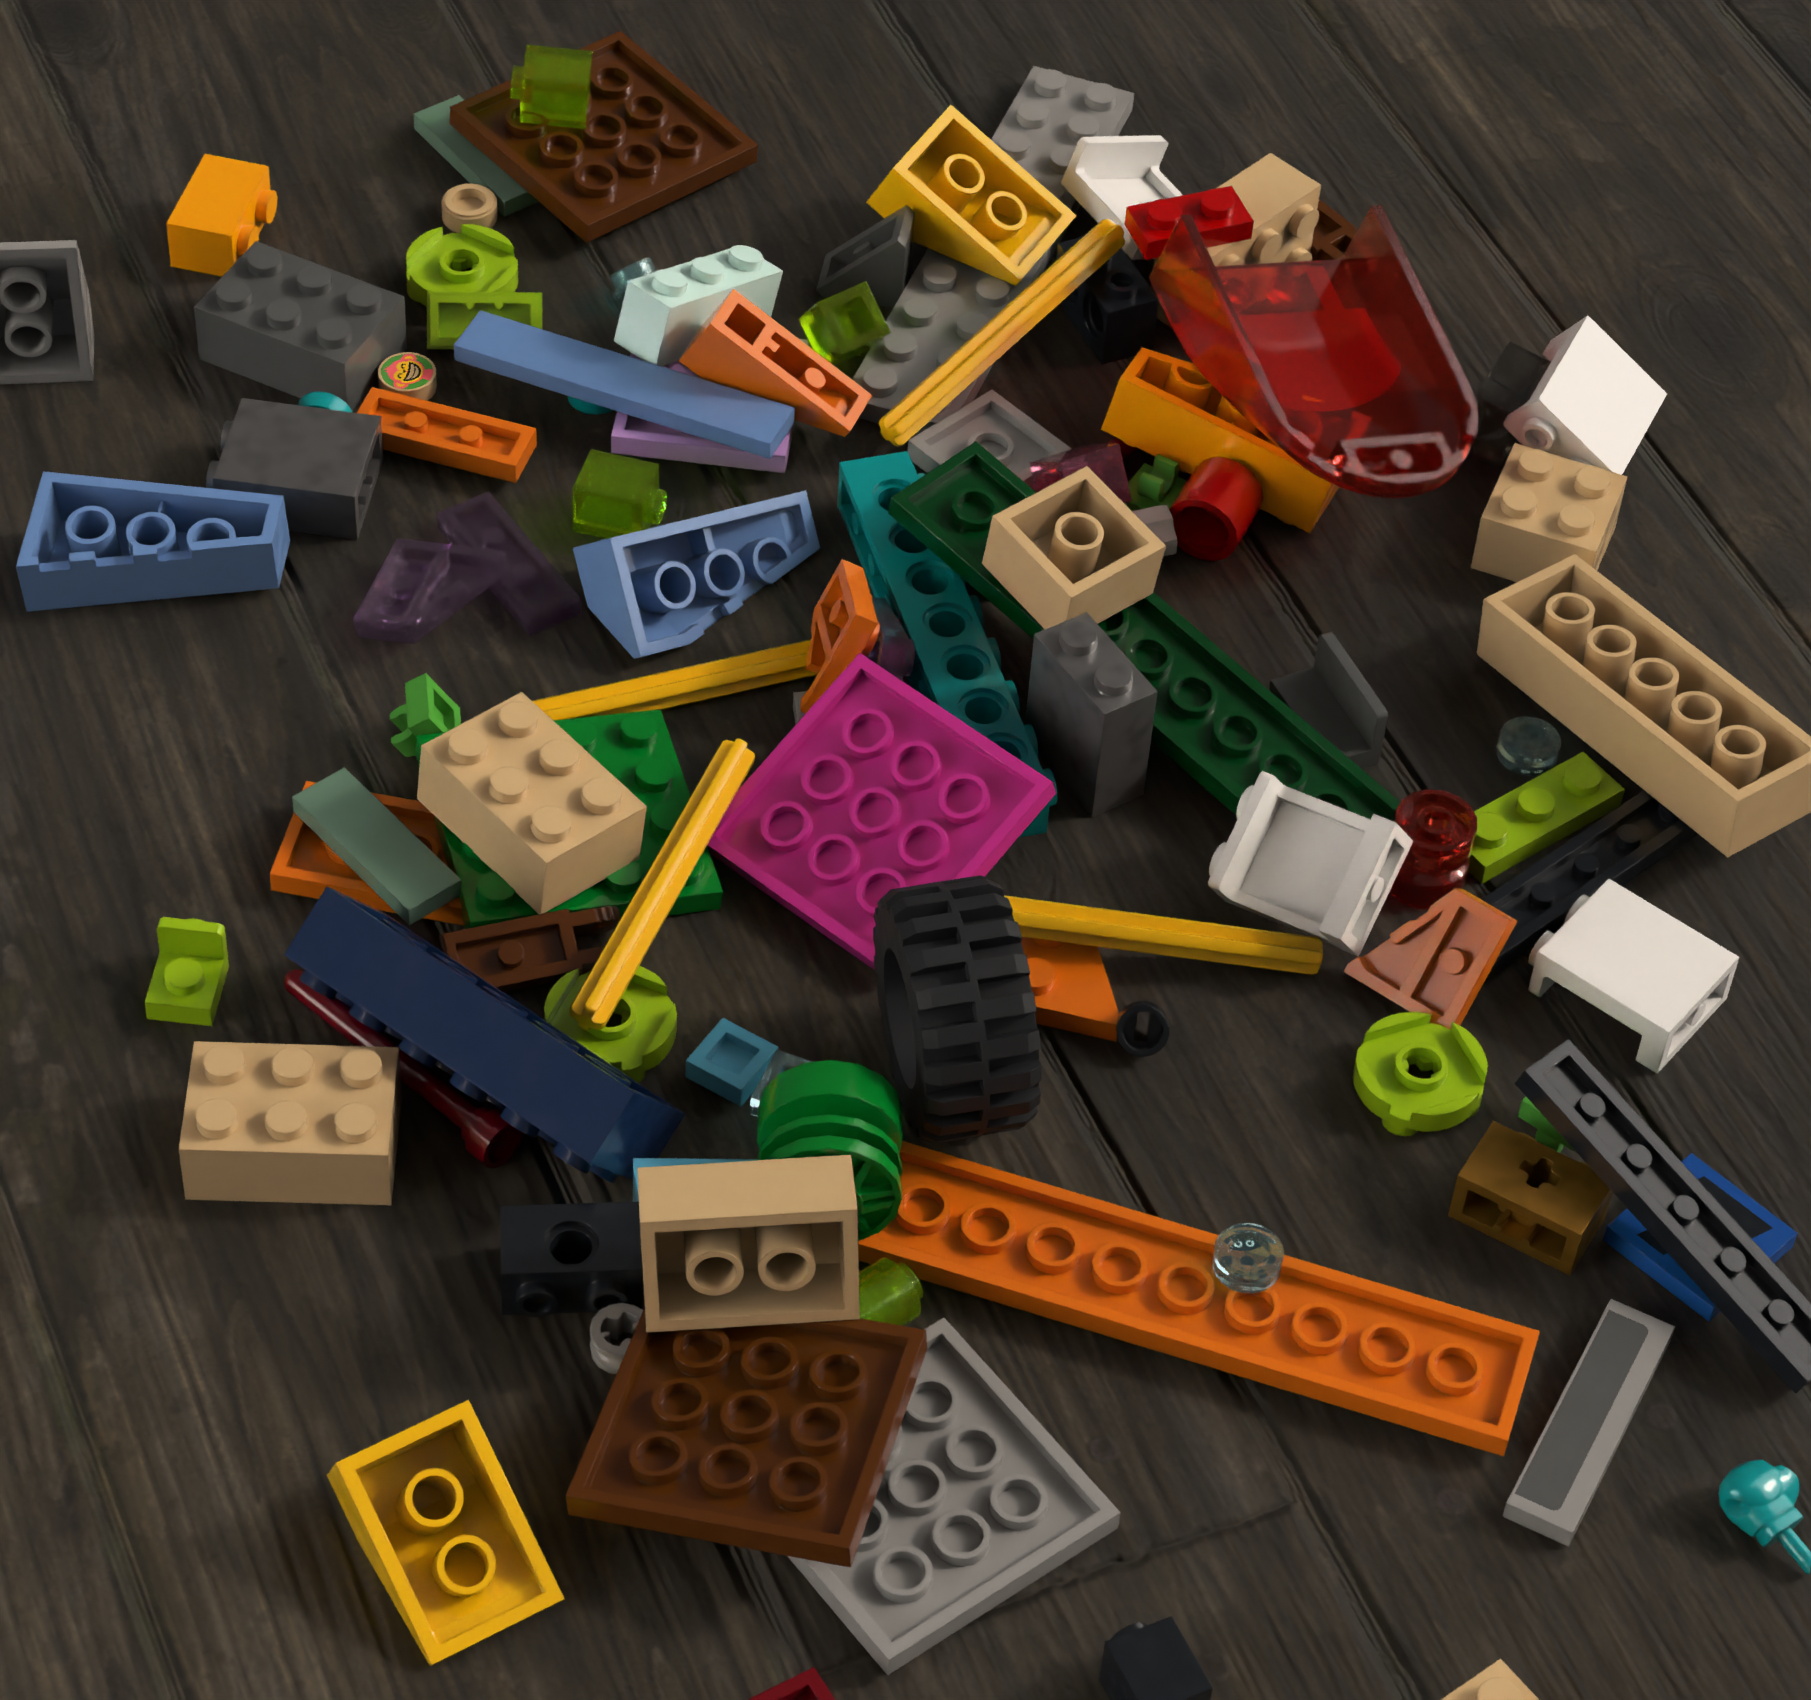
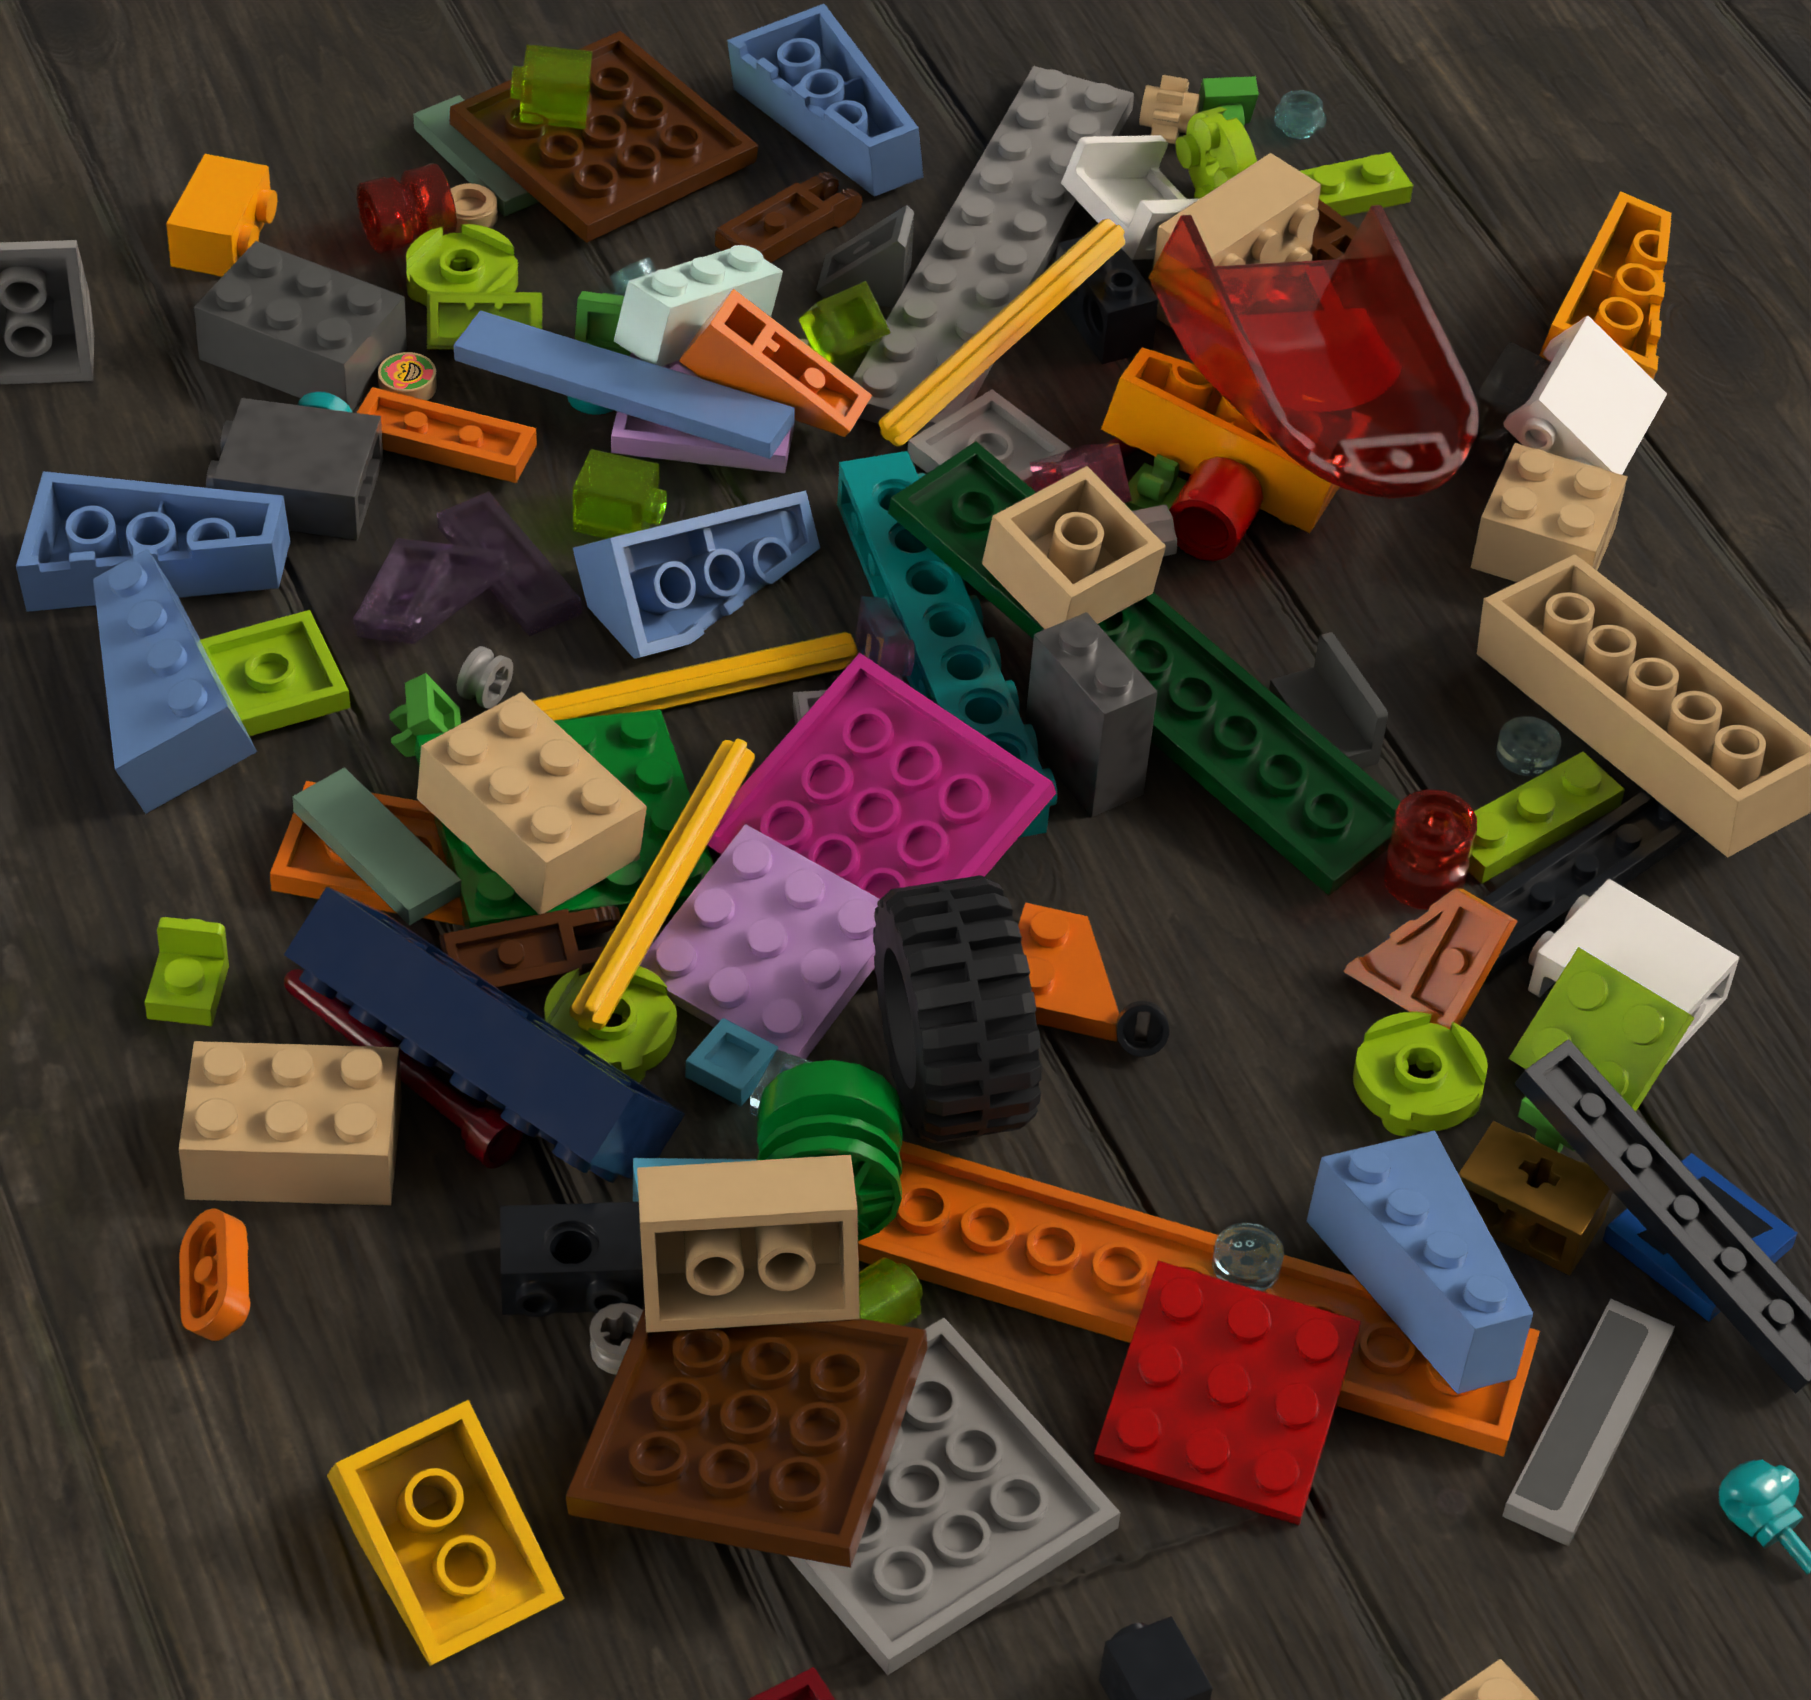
(162, 691): none -> medium blue wedge
(214, 1275): none -> orange plate
(278, 672): none -> lime plate
(397, 211): none -> clear red wheel
(484, 677): none -> light grey bush
(598, 320): none -> bright green tile
(768, 944): none -> lavender plate
(791, 217): none -> reddish brown hinge
(828, 97): none -> medium blue wedge
(840, 629): orange wing -> none
(972, 200): yellow slope -> none
(1167, 936): yellow axle -> none
(1168, 107): none -> tan gear
(1214, 150): none -> lime plate
(1216, 212): red plate -> none
(1227, 1392): none -> red plate
(1231, 93): none -> bright green tile
(1300, 114): none -> clear light blue plate
(1308, 863): white panel -> none
(1361, 183): none -> lime plate
(1424, 1256): none -> medium blue wedge
(1611, 1021): none -> lime plate
(1623, 281): none -> light orange wedge

